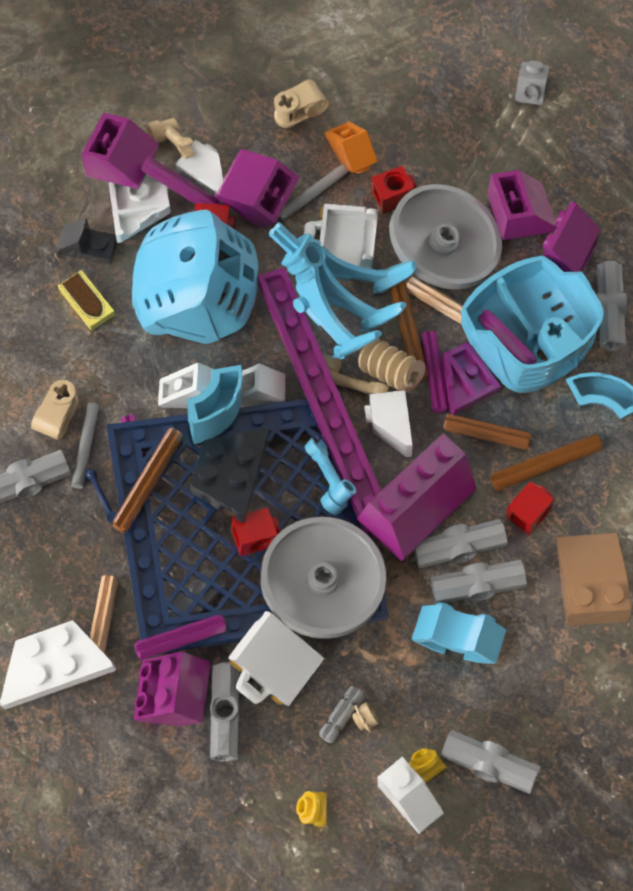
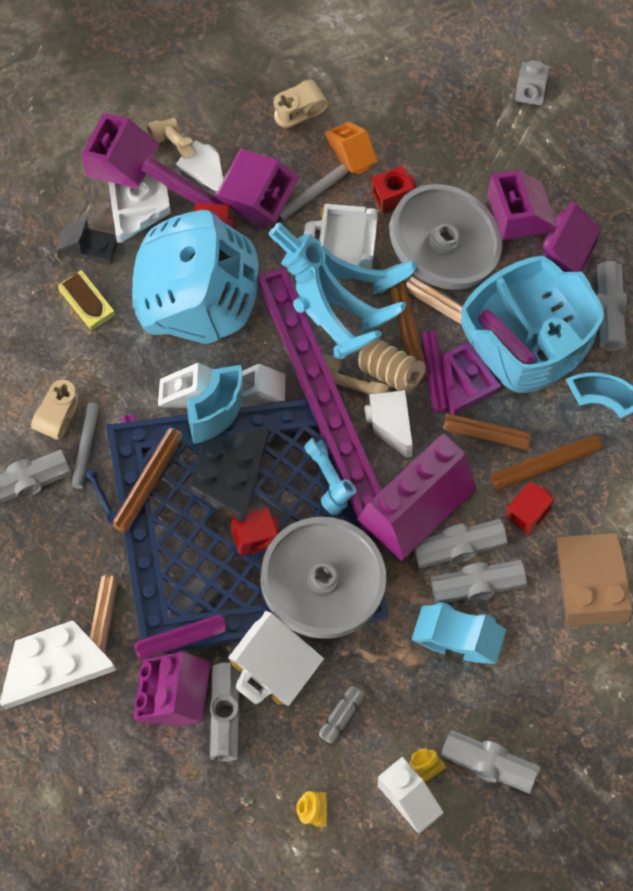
(365, 717): tan plate -> none

